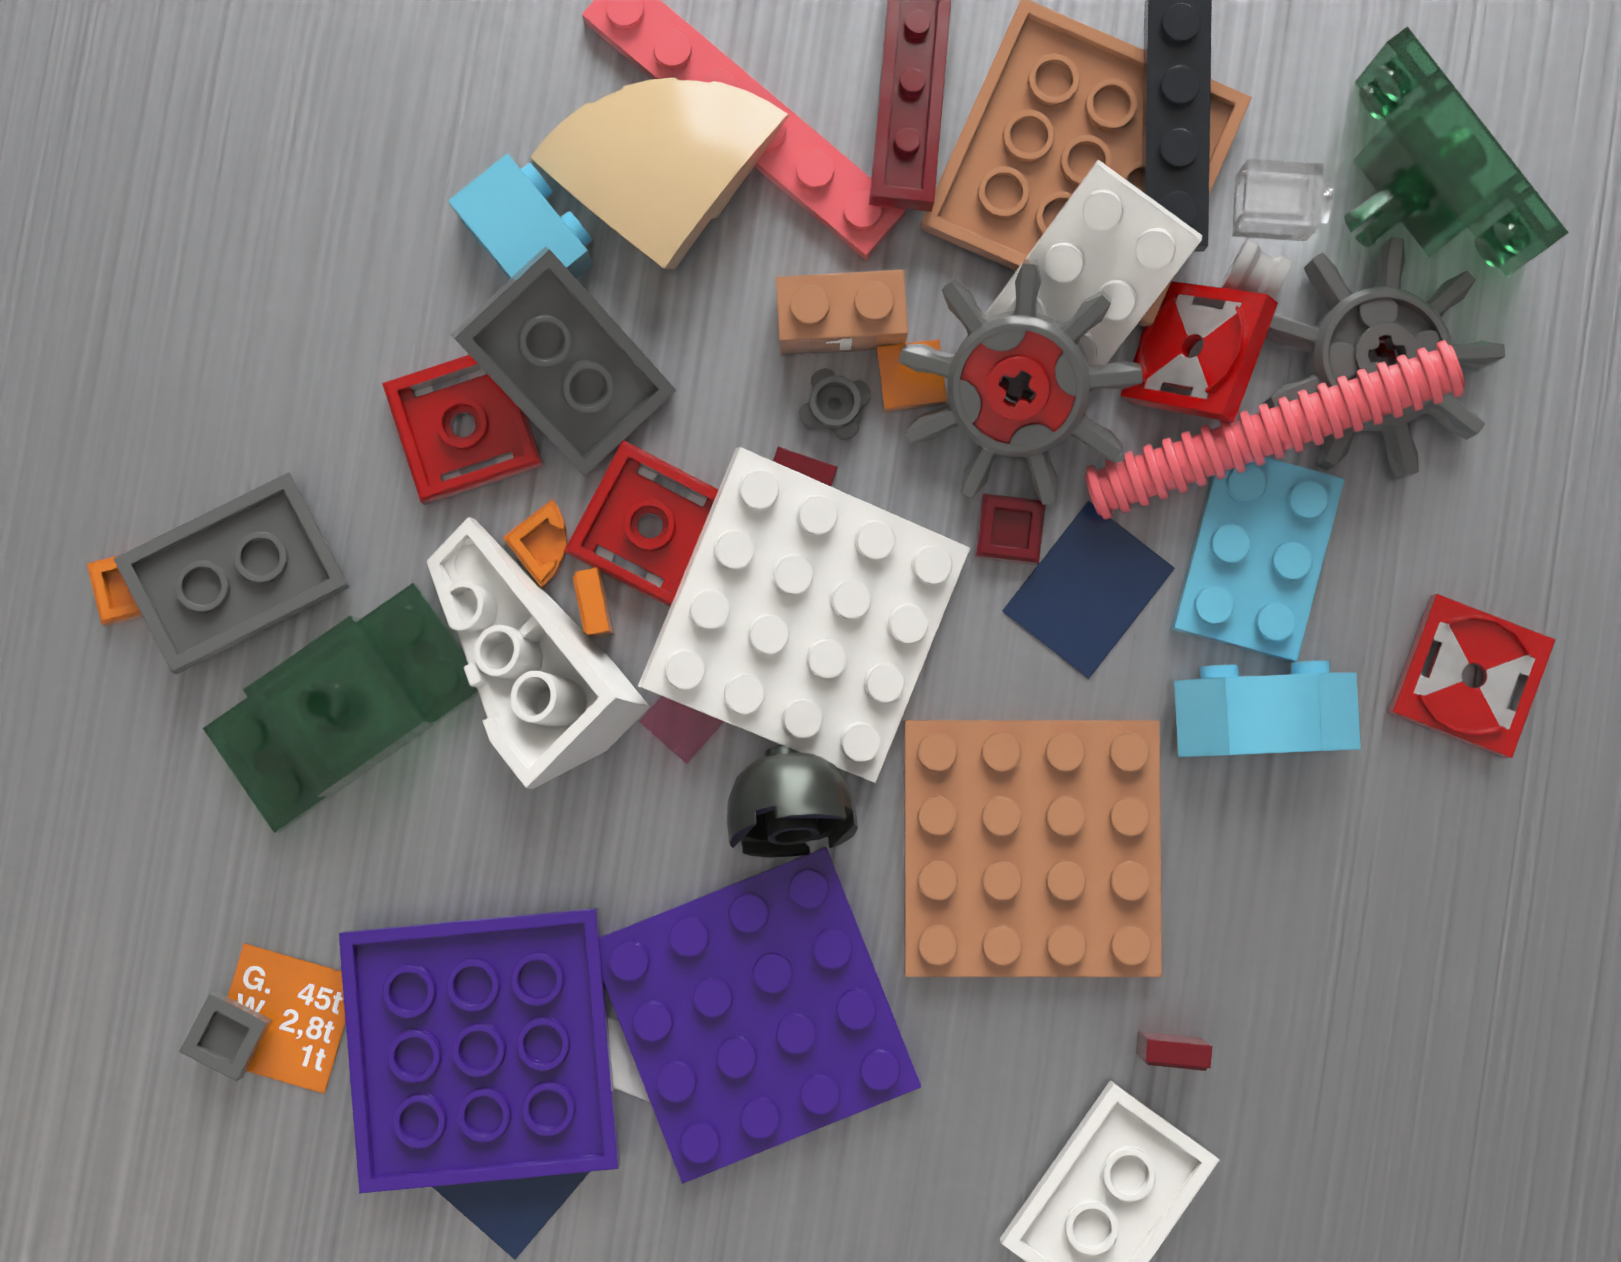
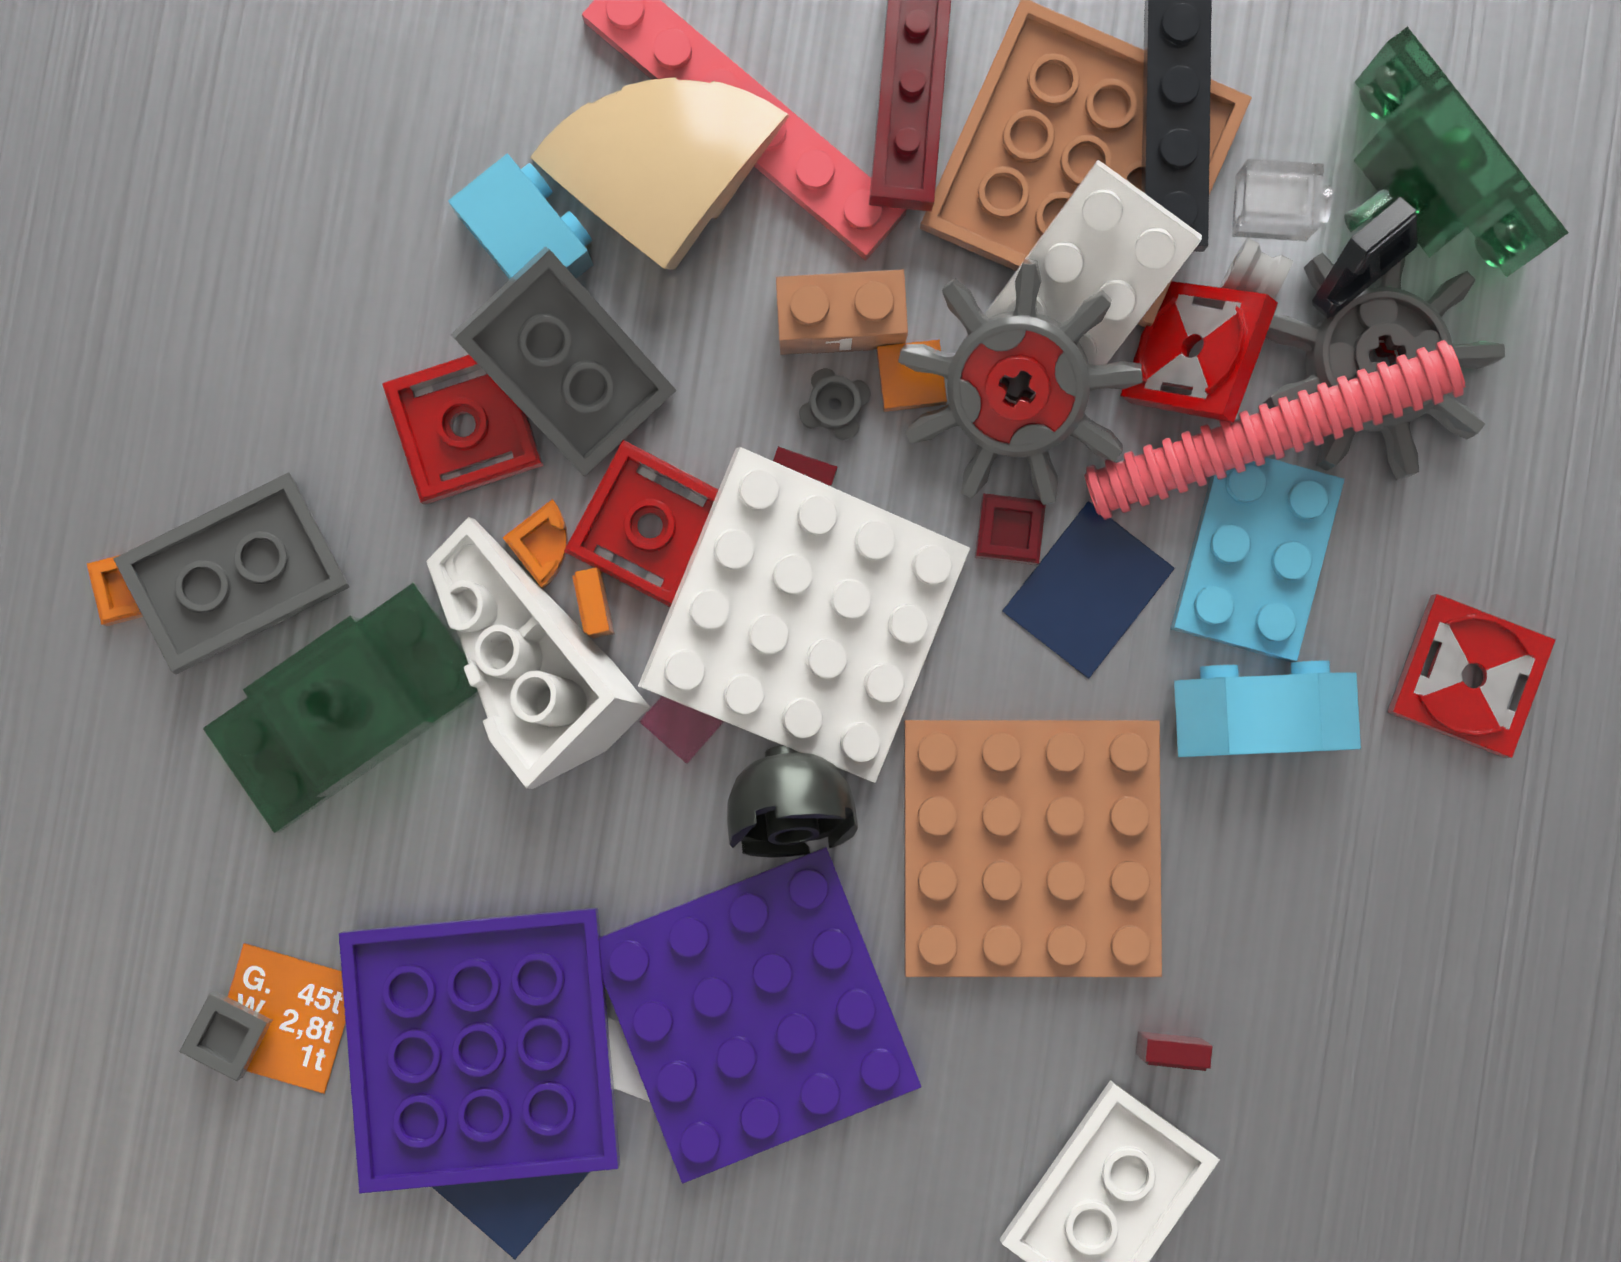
(1368, 257): none -> black tile

